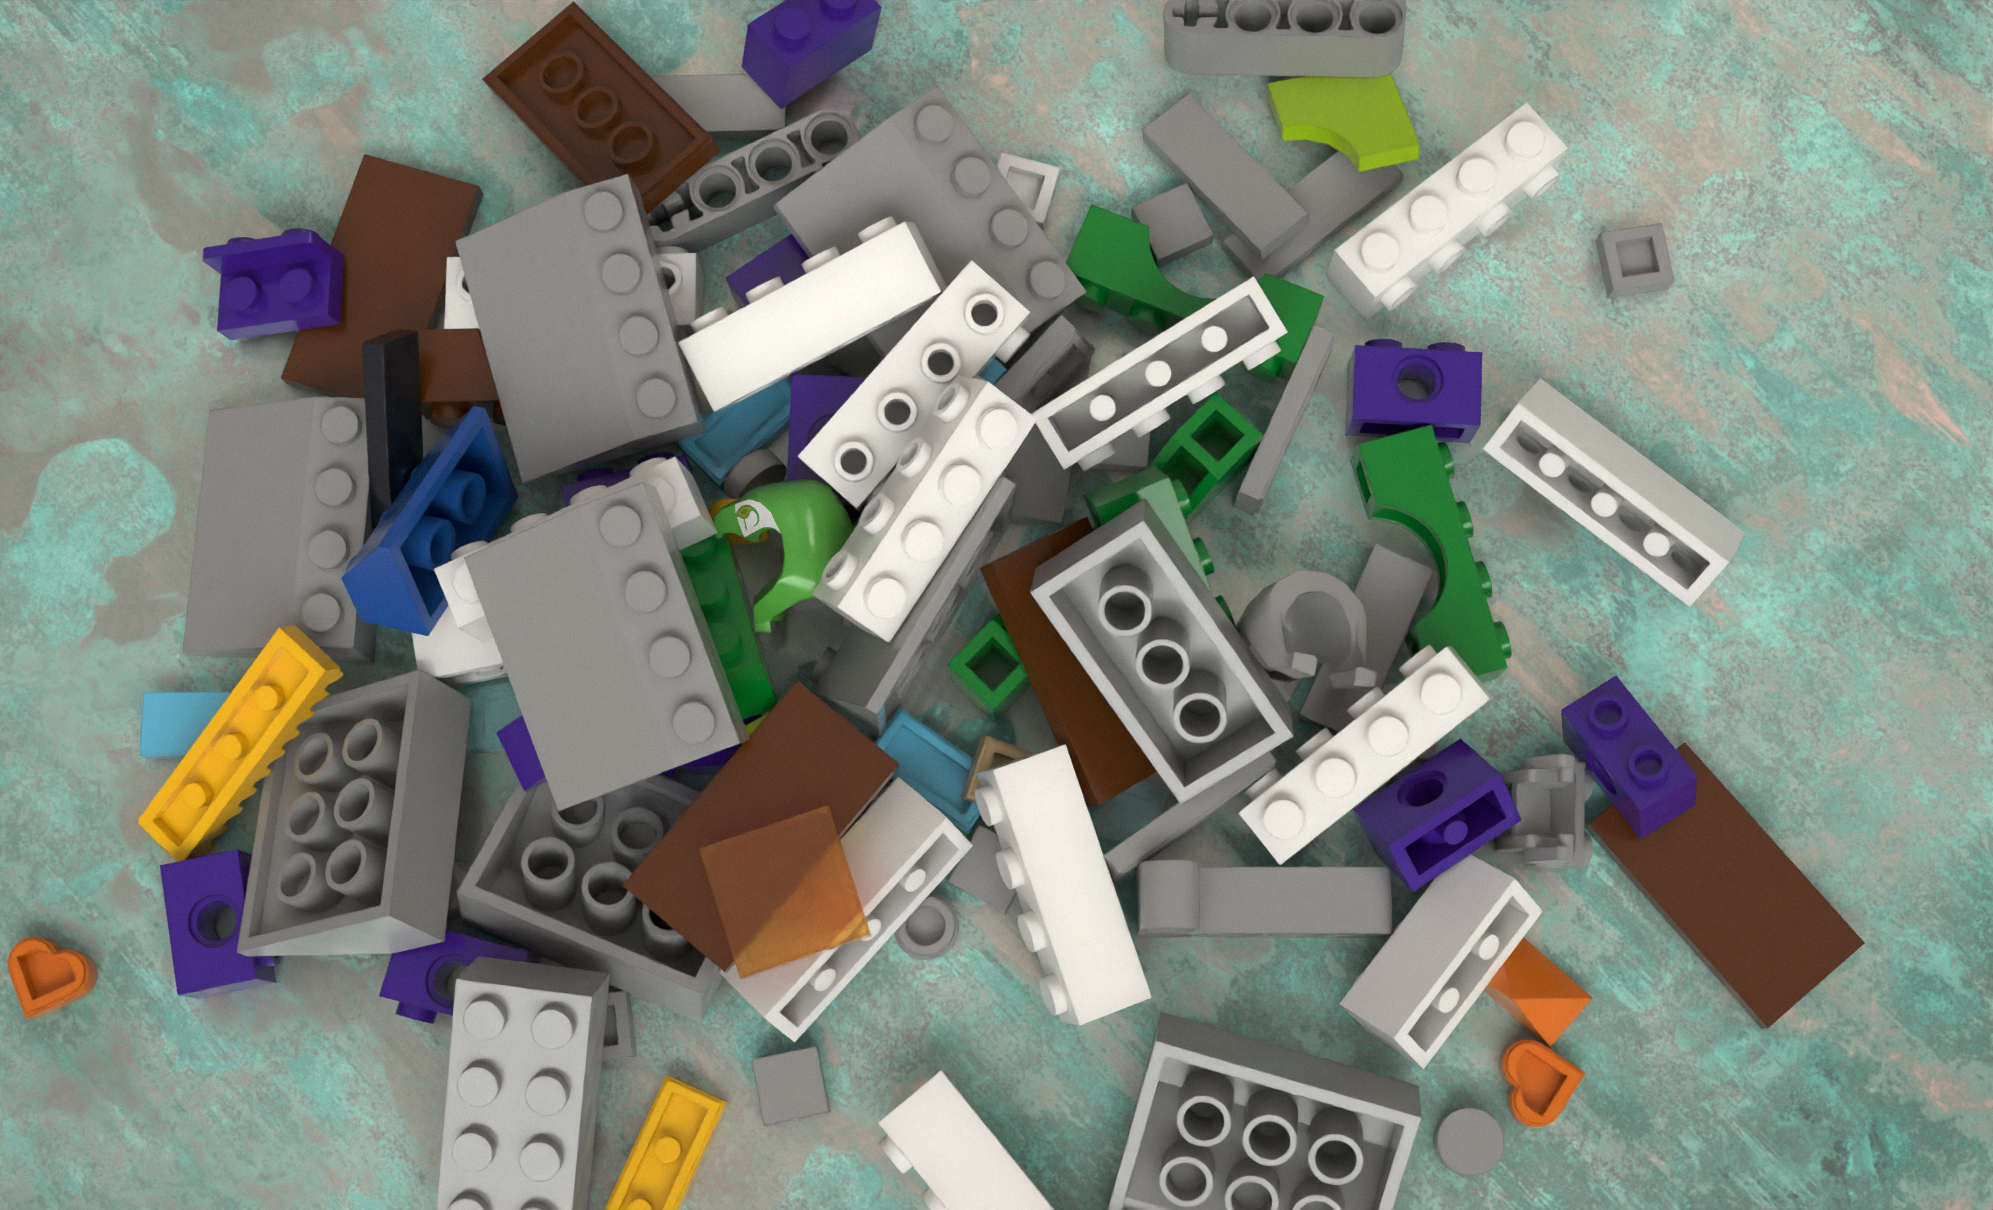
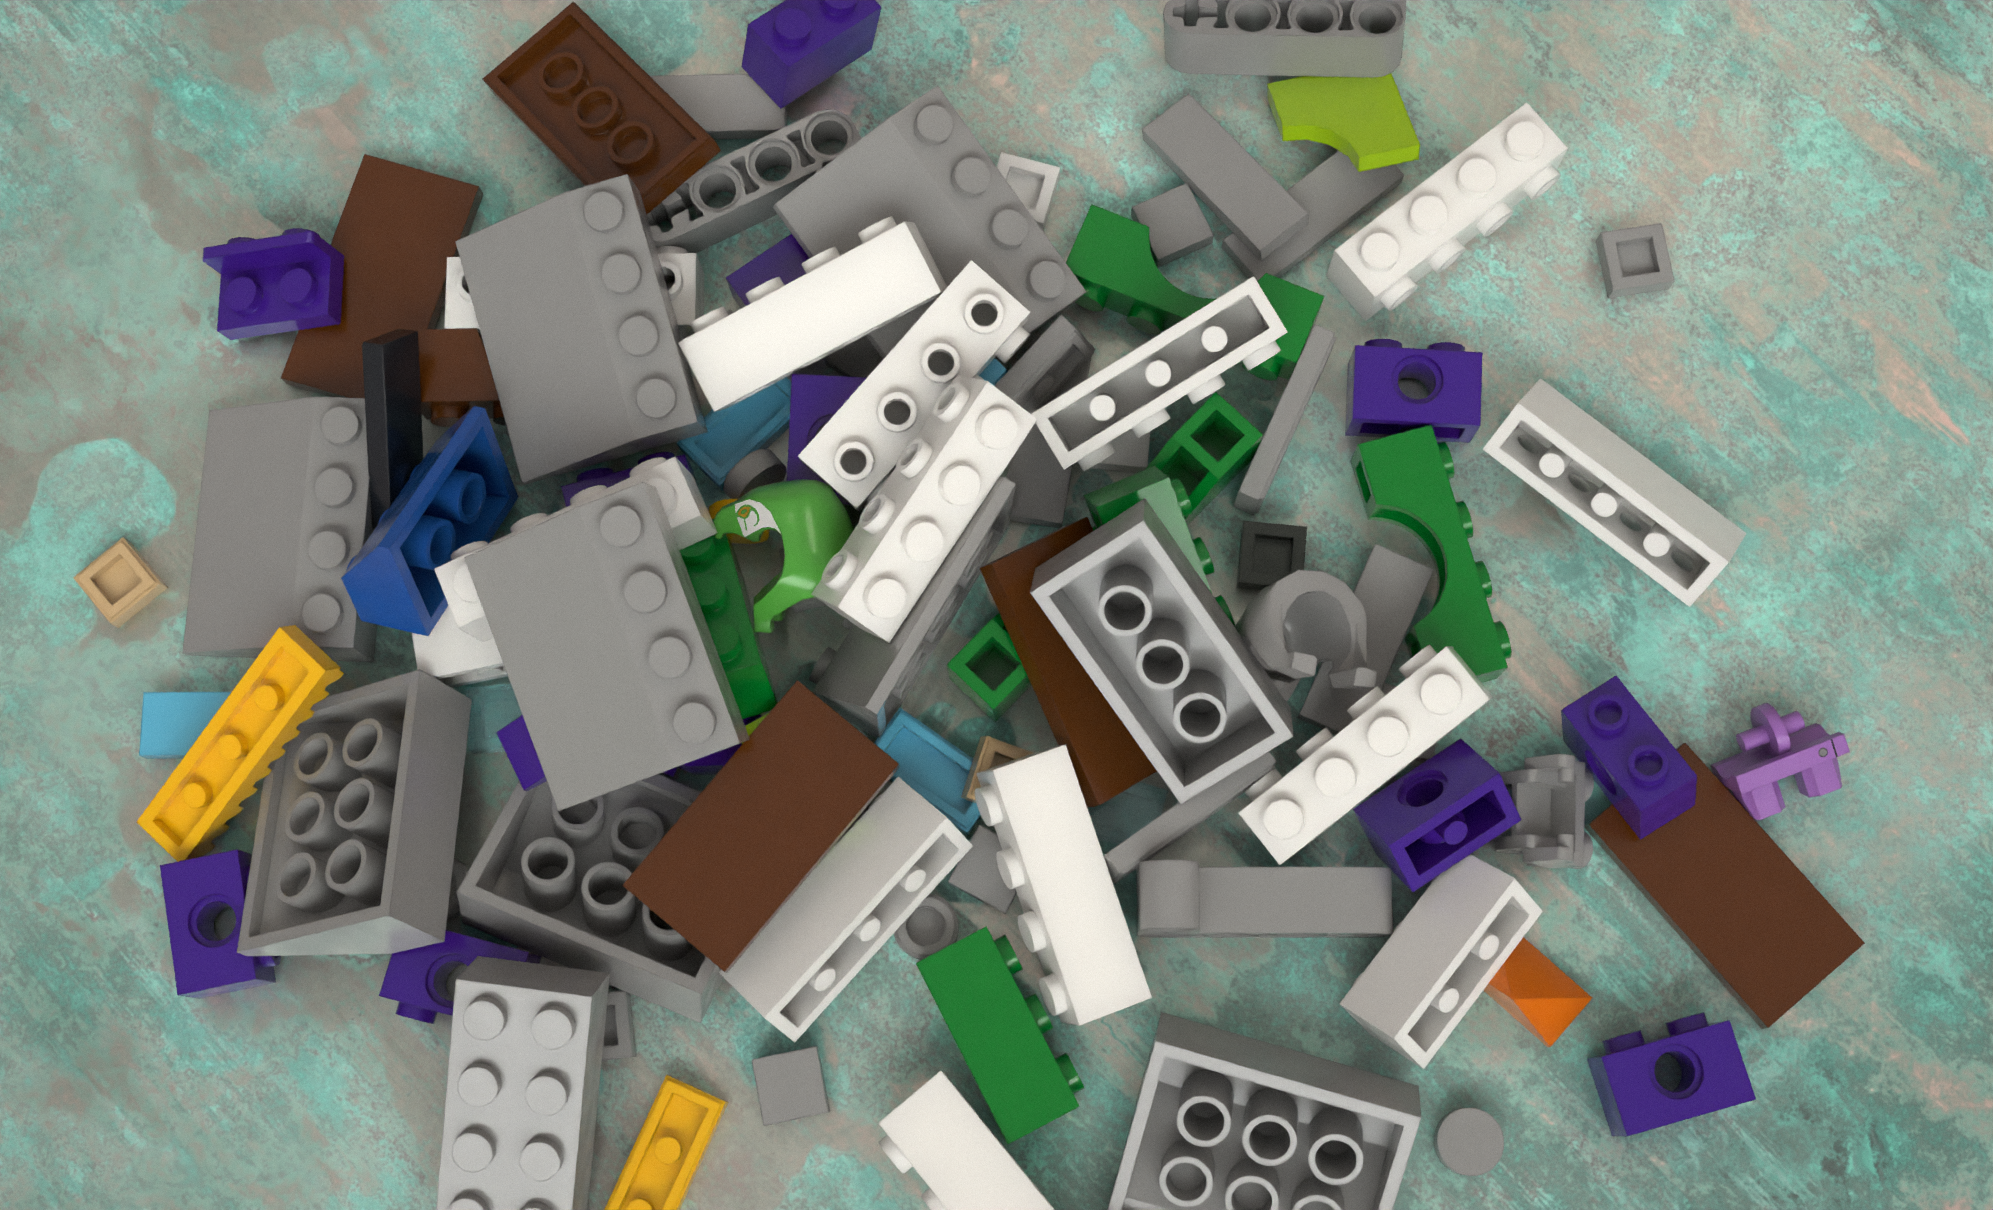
(49, 975): orange tile -> none
(120, 582): none -> tan tile
(785, 892): clear orange tile -> none
(1001, 1033): none -> green brick
(1269, 553): none -> pearl dark grey plate
(1537, 1081): orange tile -> none
(1710, 1075): none -> dark purple brick
(1776, 750): none -> medium lavender hips

